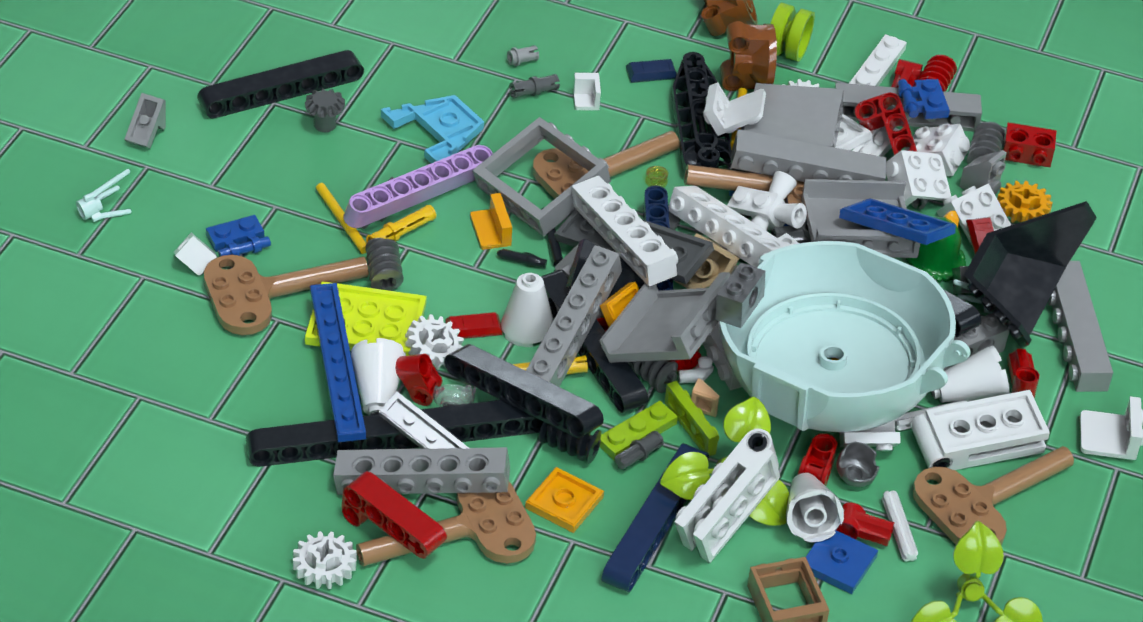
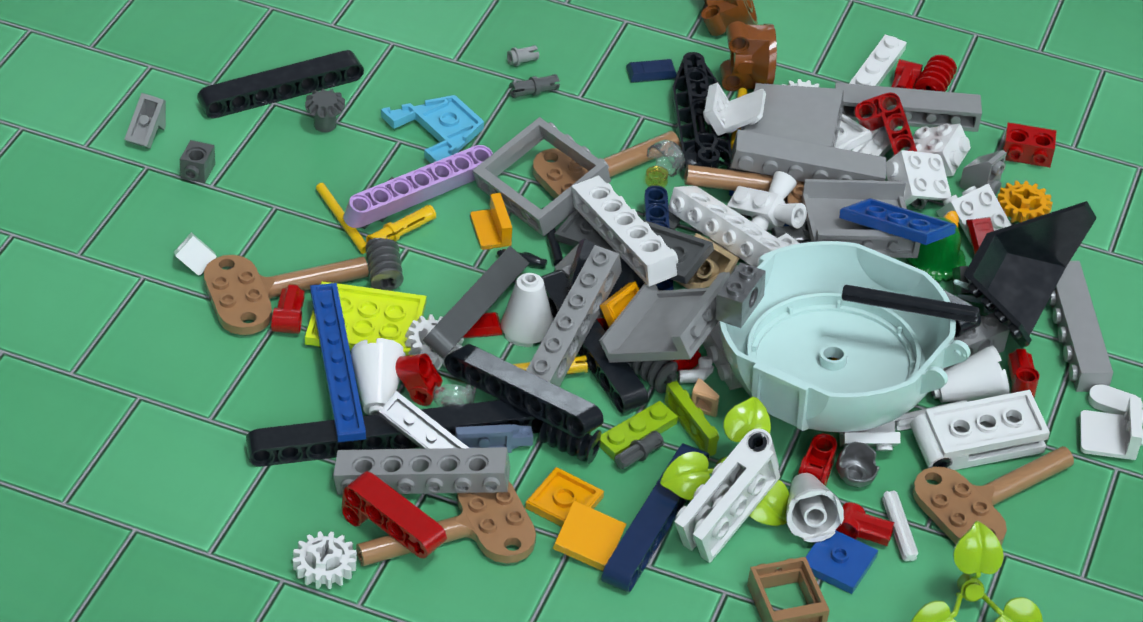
(91, 205): light aqua plant -> none
(197, 161): none -> dark grey brick
(238, 237): blue plate -> none
(288, 314): none -> red piece
(475, 302): none -> dark grey beam
(495, 436): none -> sand blue hinge
(586, 91): white panel -> none
(589, 535): none -> light orange tile
(667, 155): none -> clear hair
(792, 30): lime wheel -> none
(910, 303): none -> black axle
(929, 96): blue plate -> none
(987, 139): flat silver piece -> none
(1109, 399): none -> white tile

